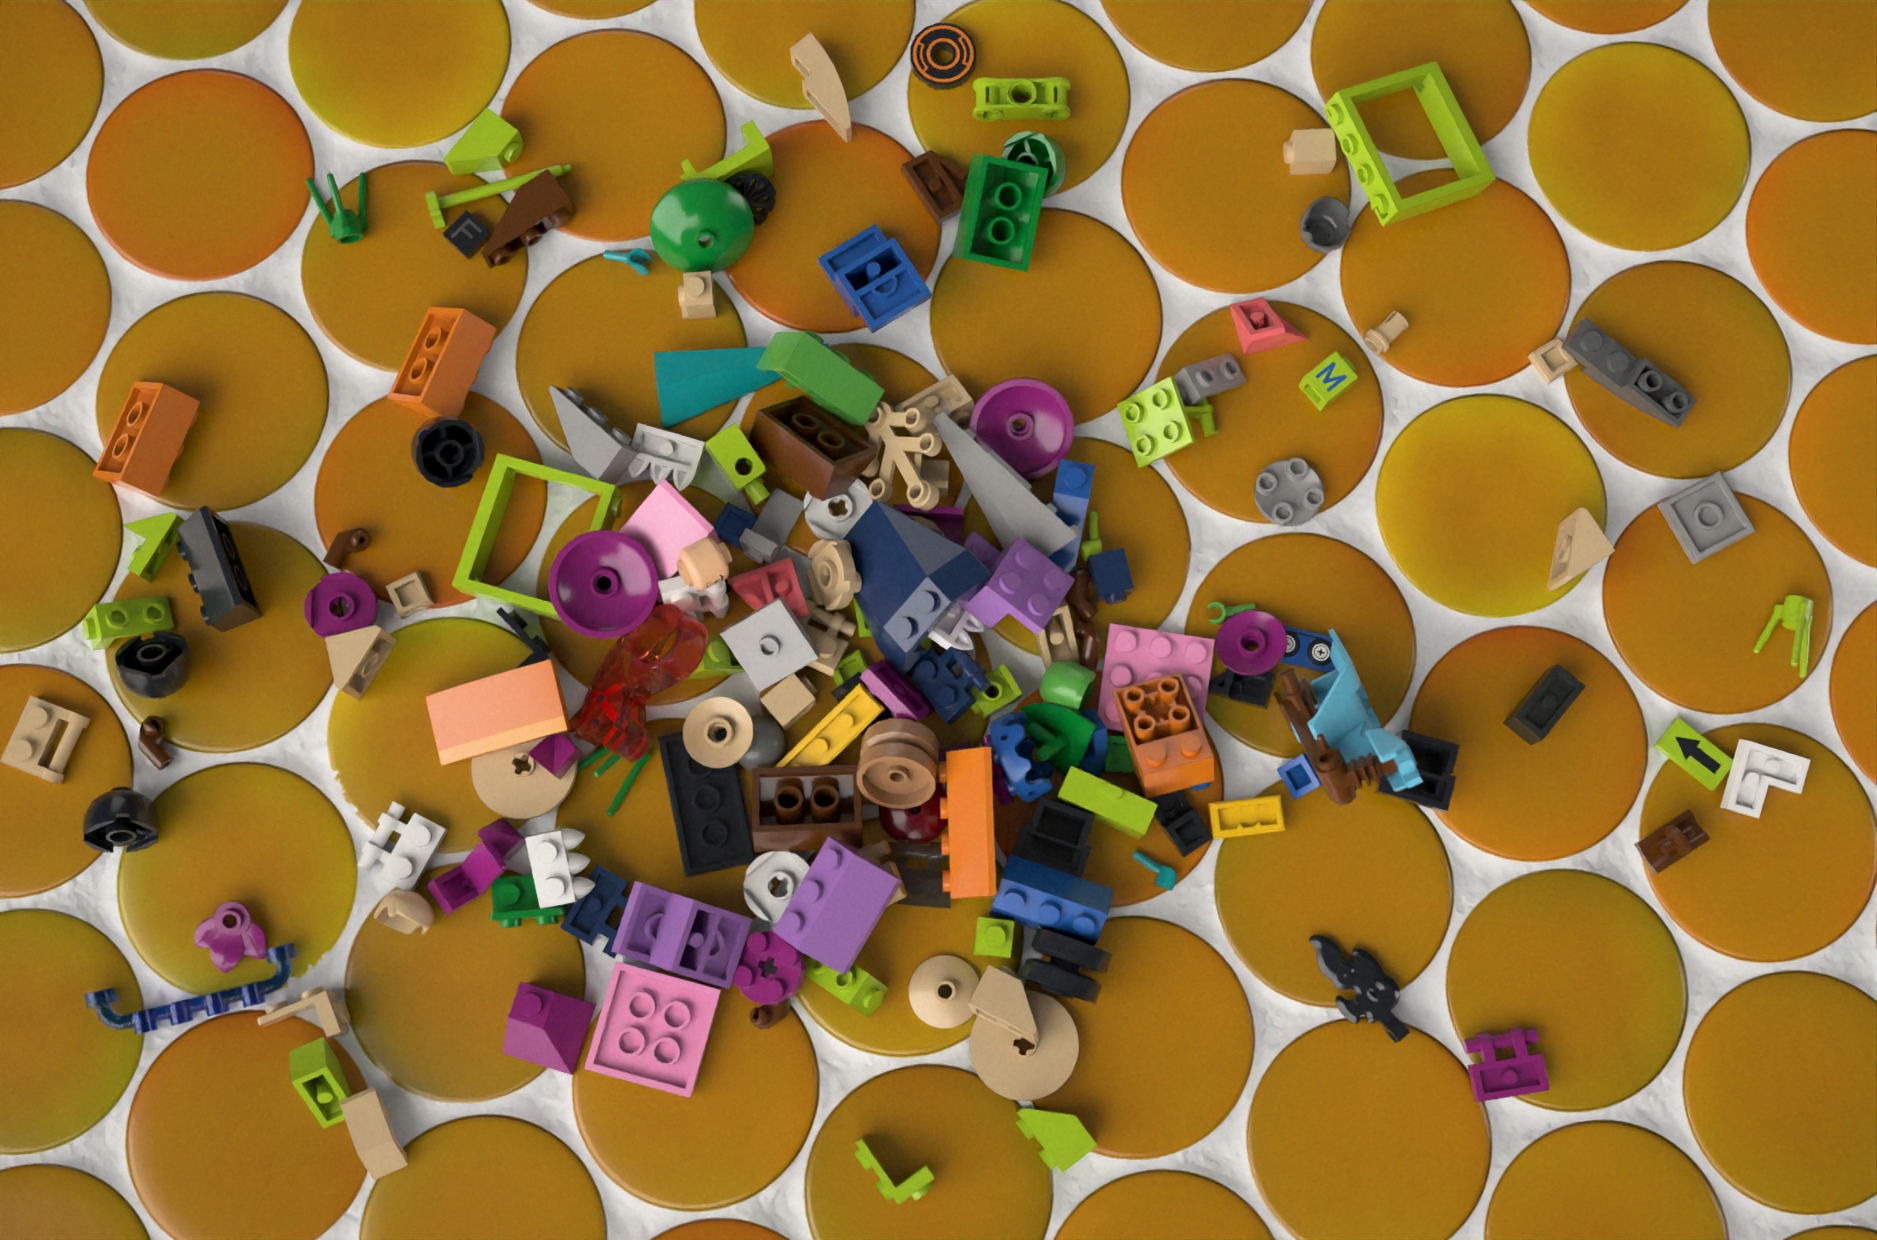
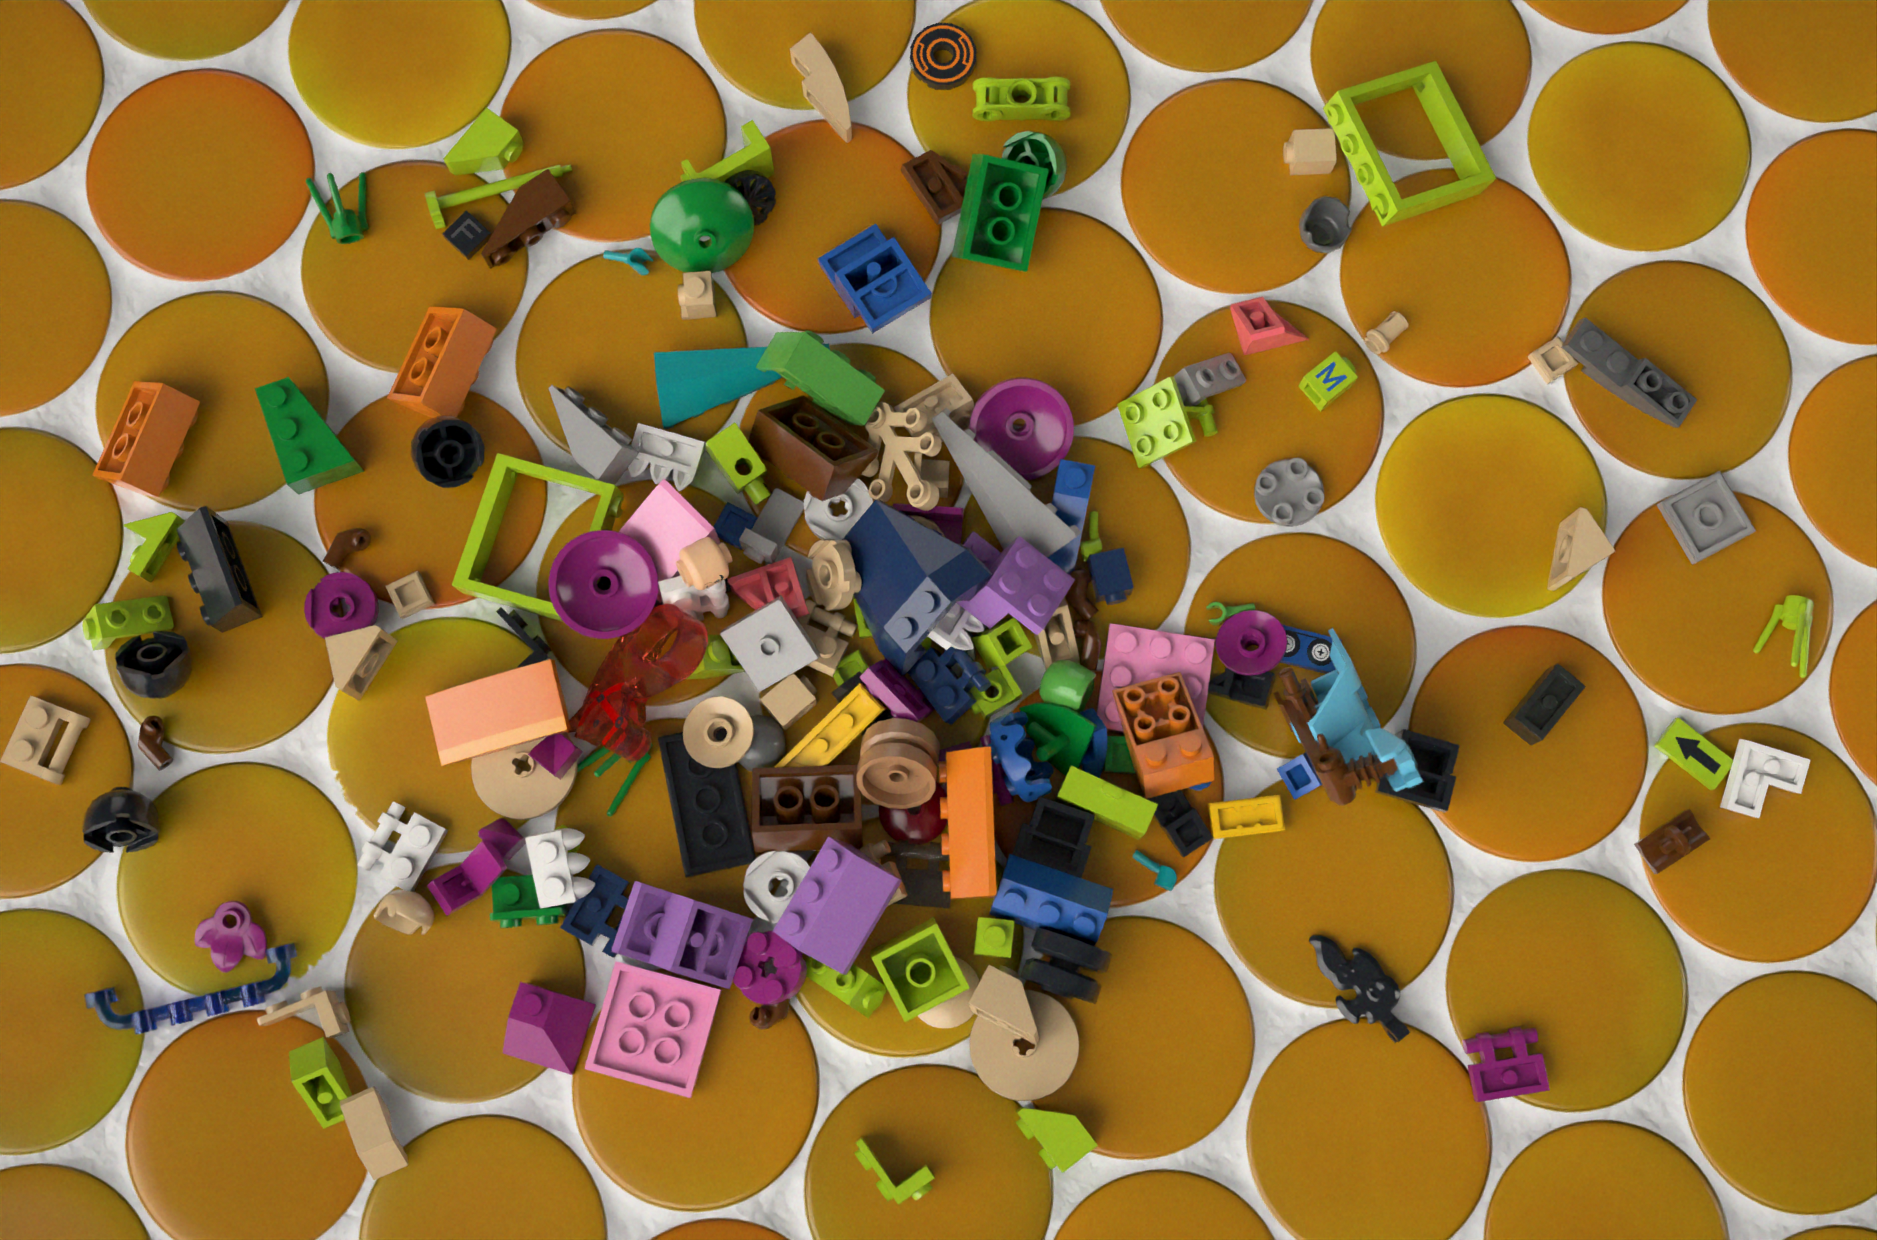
(302, 439): none -> green wedge
(919, 969): none -> lime slope
(1001, 642): none -> lime brick

